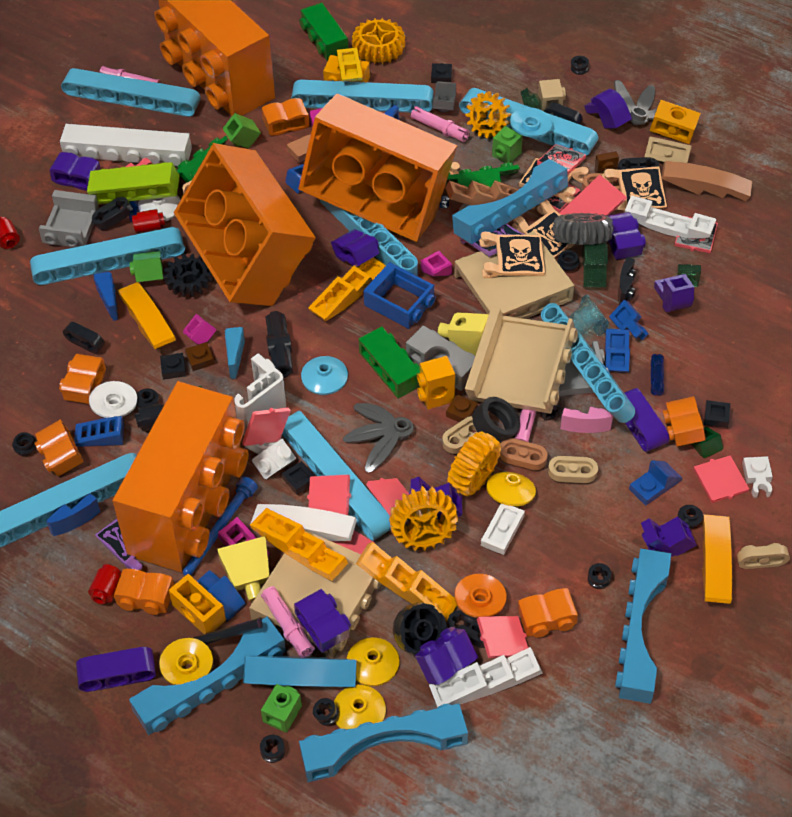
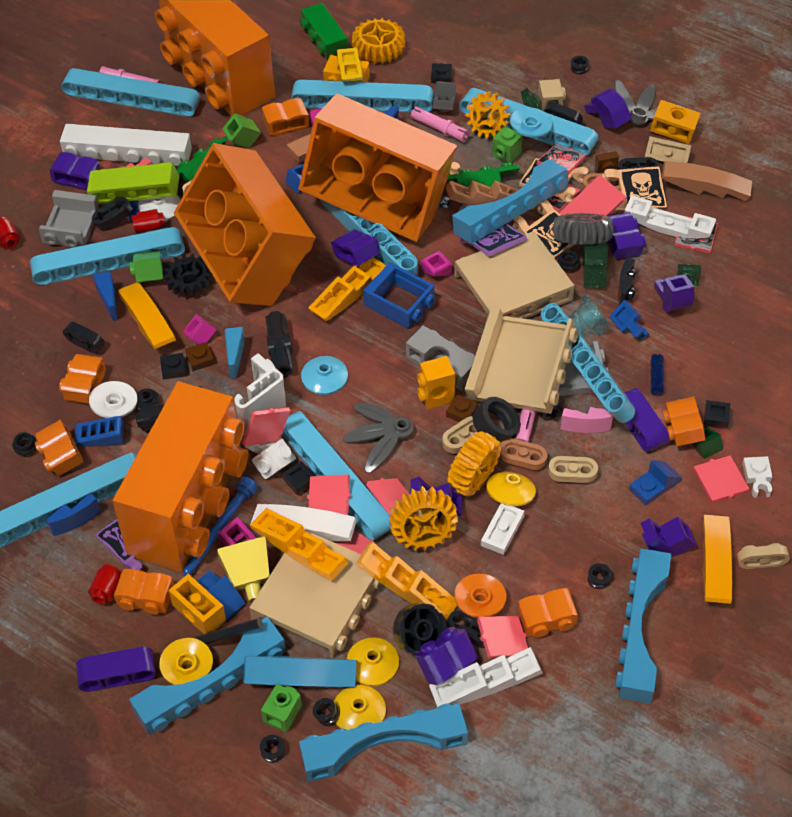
(292, 629): bright pink pin -> none
(322, 620): dark purple brick -> none
(389, 361): green brick -> none
(465, 330): light yellow torso -> none
(515, 255): flag -> none
(617, 350): blue slope -> none
(693, 521): black plate -> none

